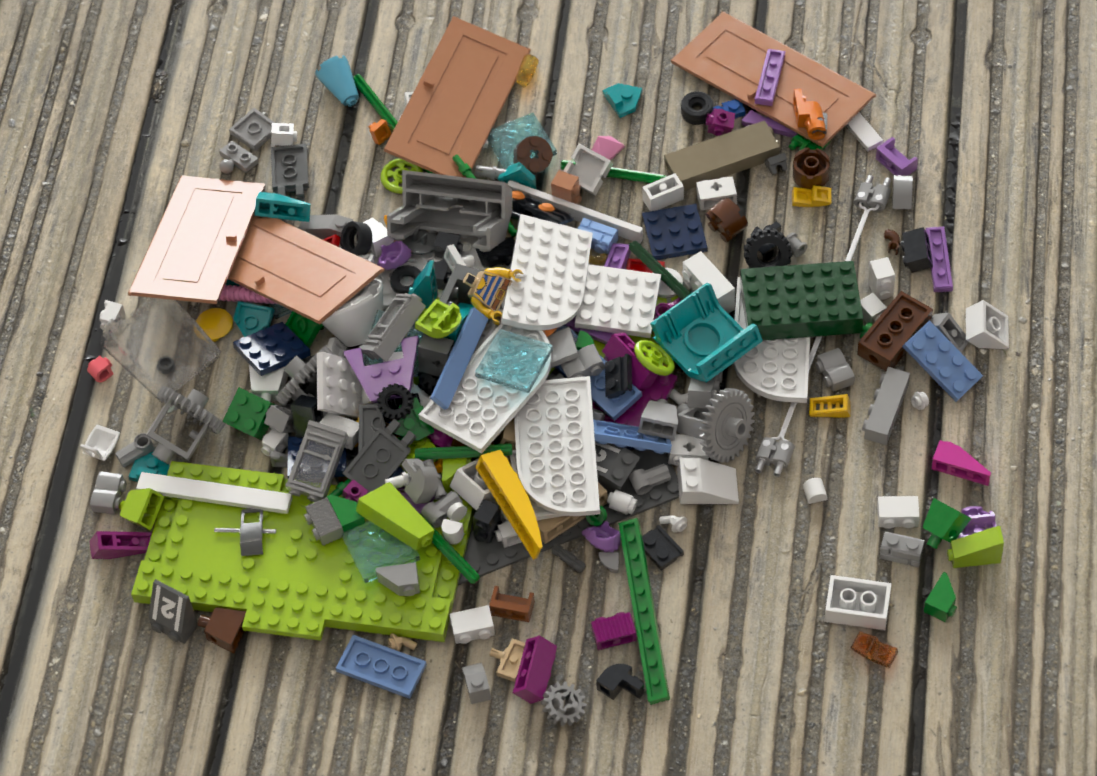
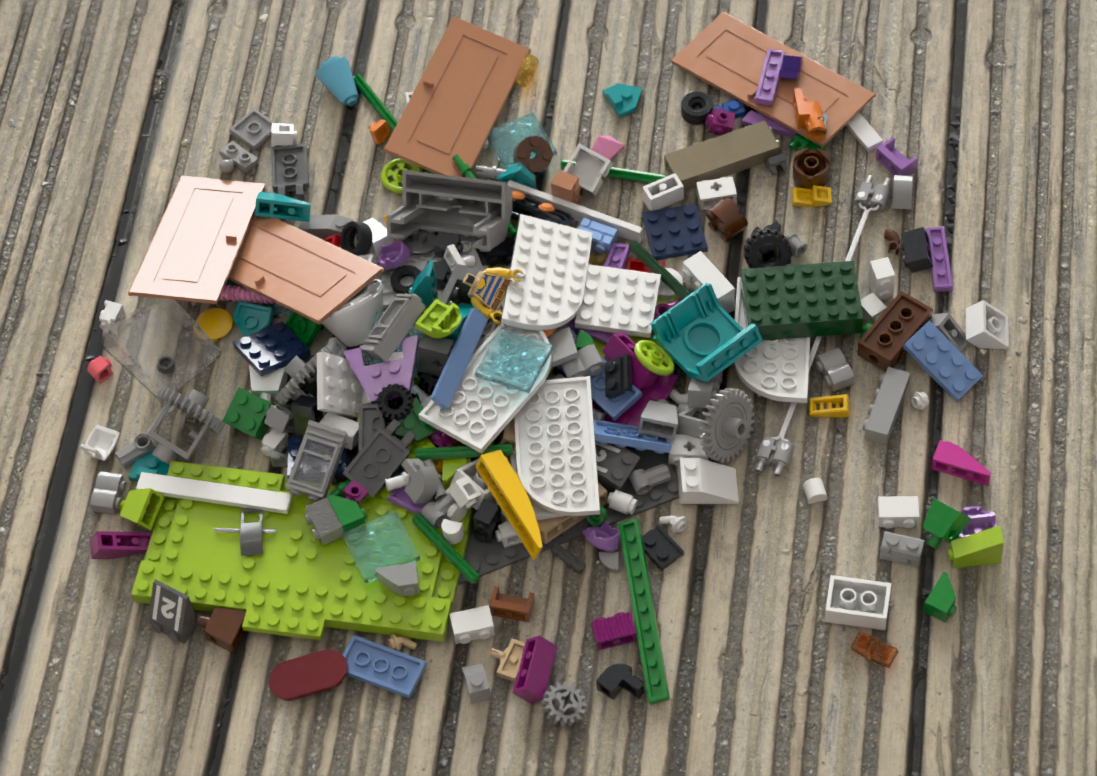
(308, 674): none -> dark red tile
(396, 516): lime slope -> none
(464, 492): none -> white brick
(791, 67): none -> dark purple slope

